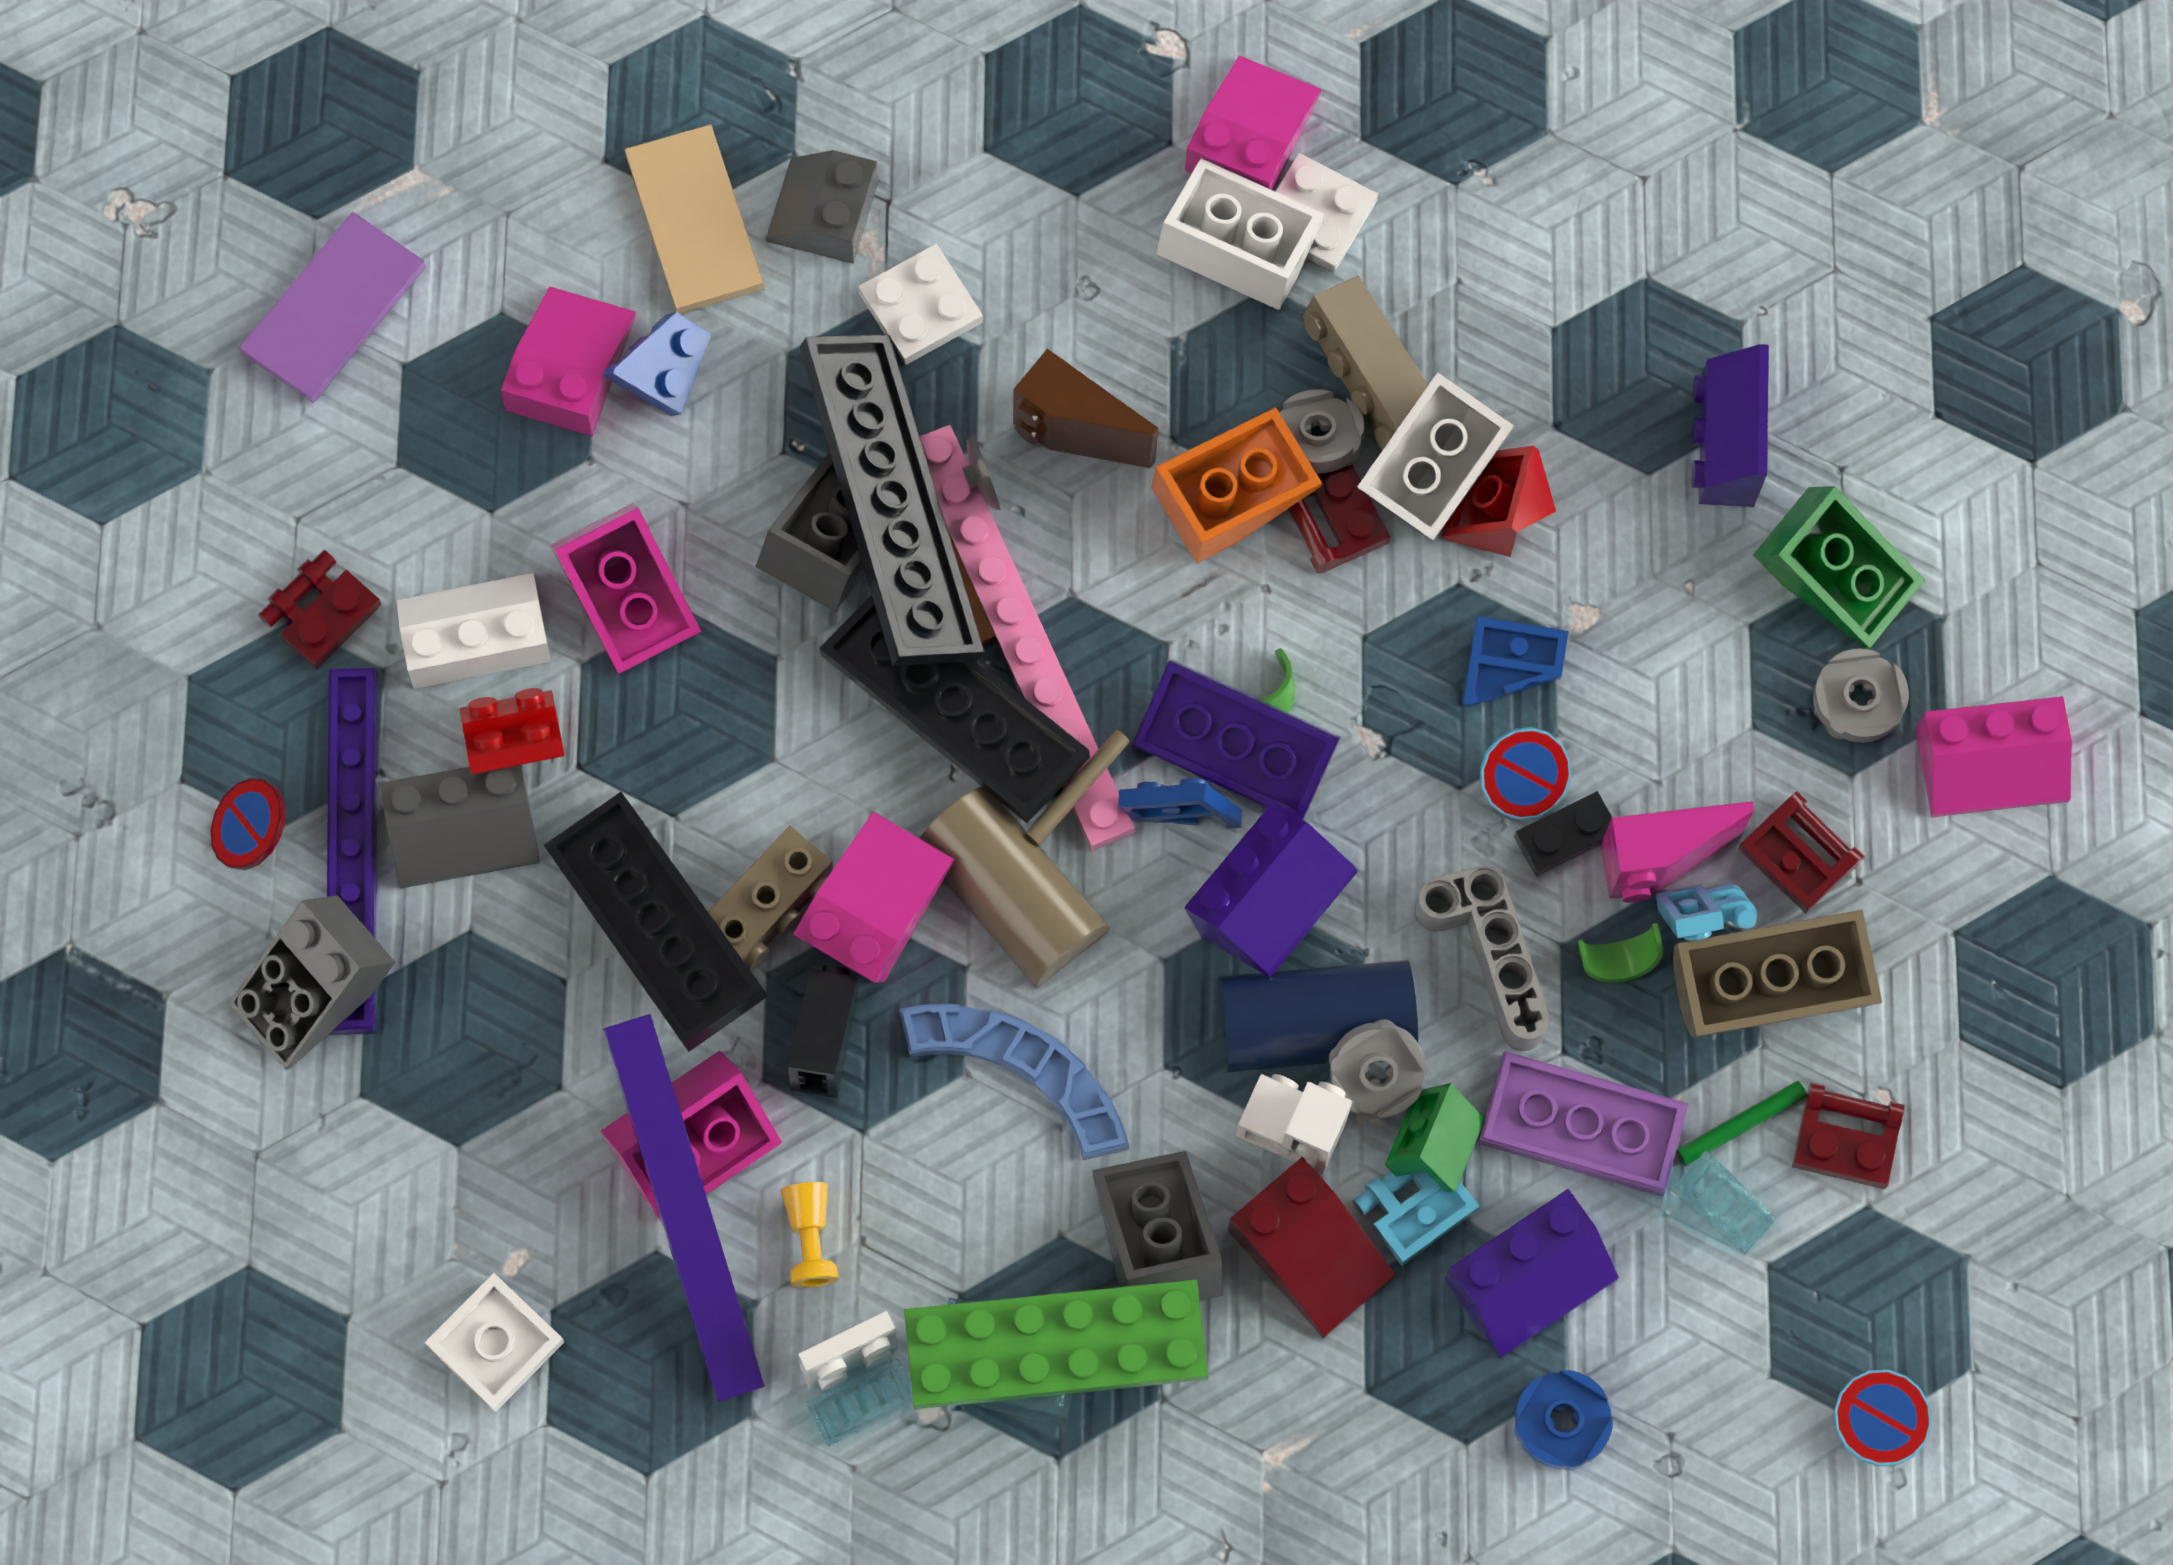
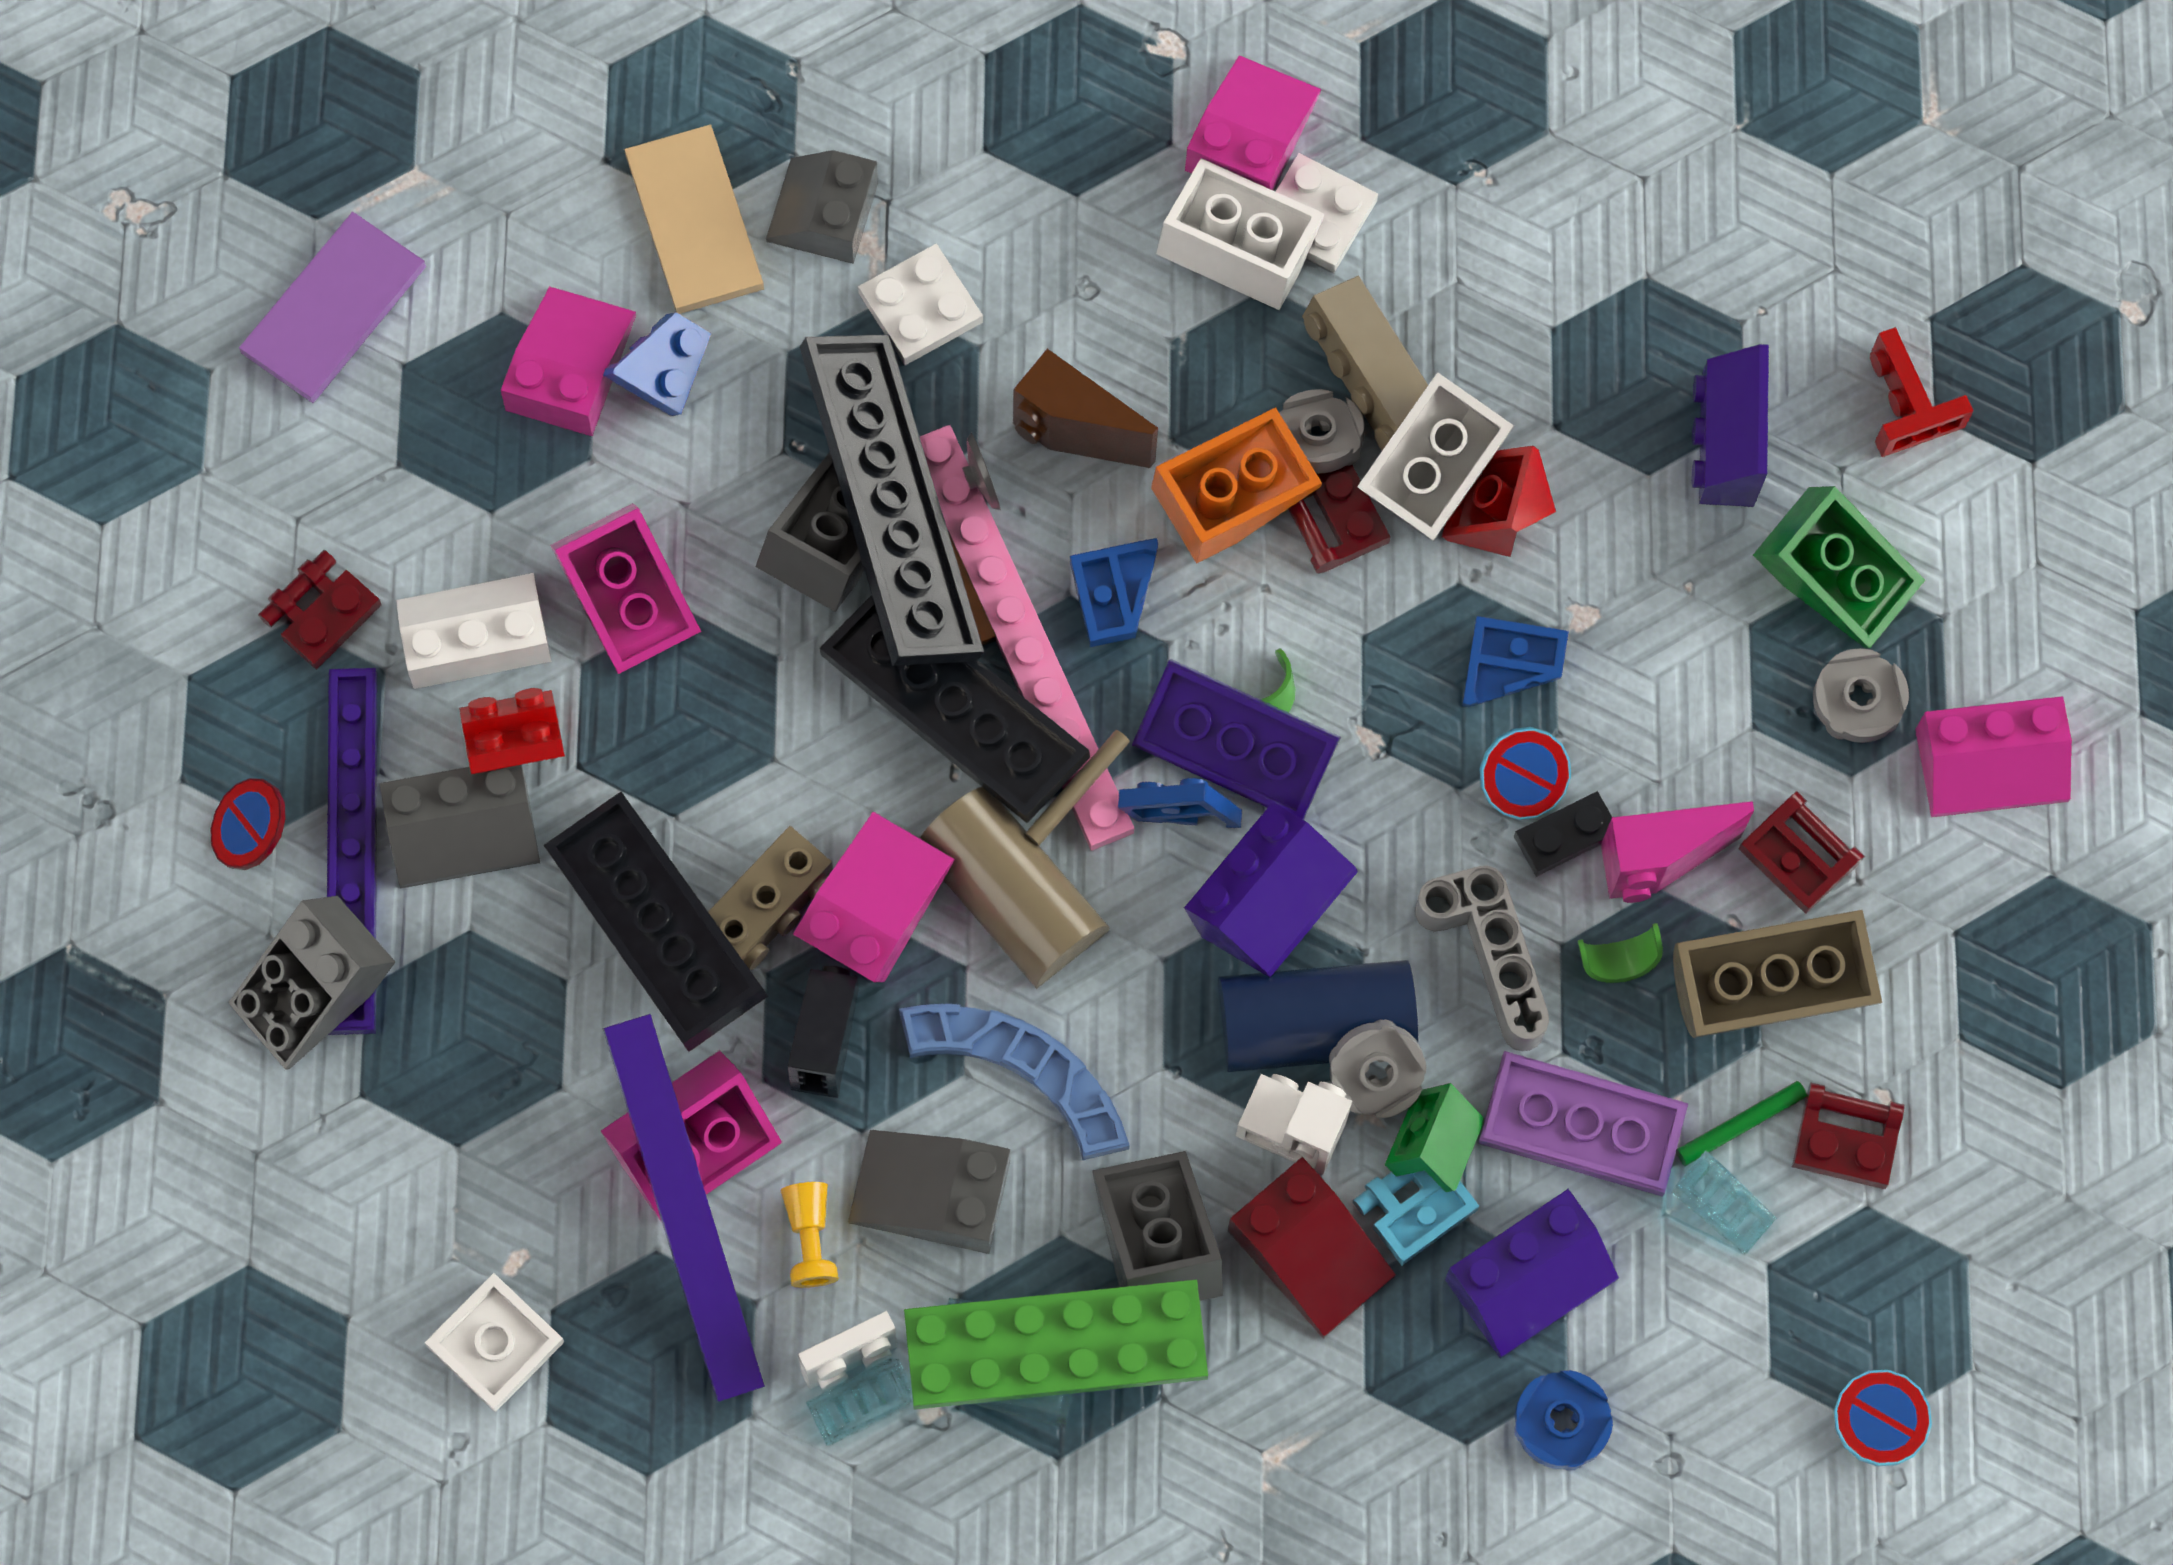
(931, 1188): none -> dark grey slope
(1113, 589): none -> blue wing
(1698, 911): medium azure plate -> none
(1909, 399): none -> red bracket

